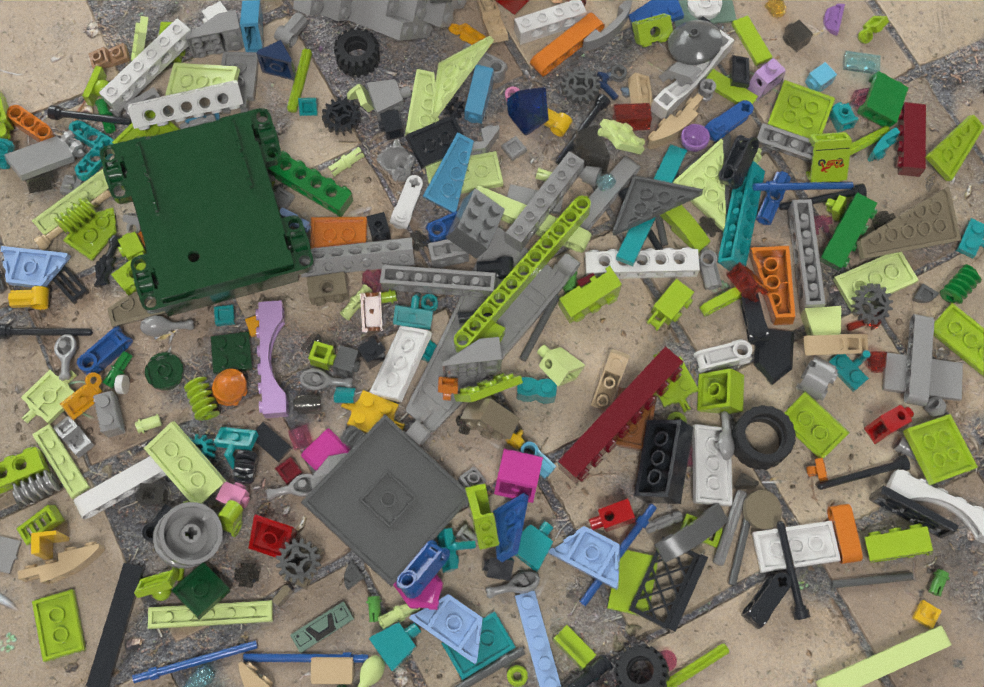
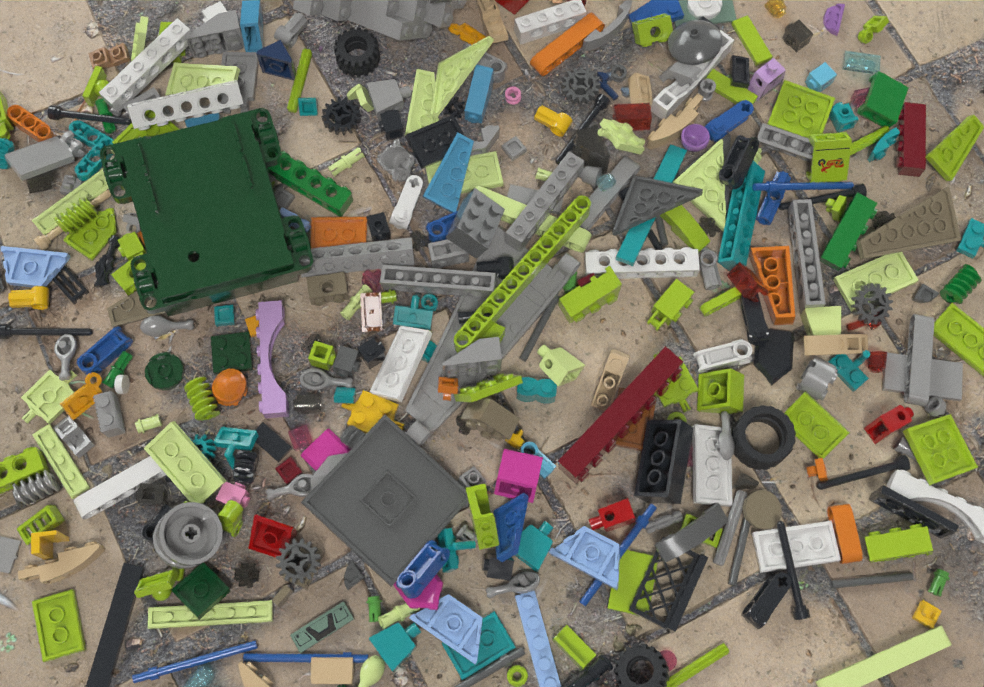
(209, 118): light grey axle -> none
(528, 109): clear blue slope -> none
(822, 221): clear pink tile -> none

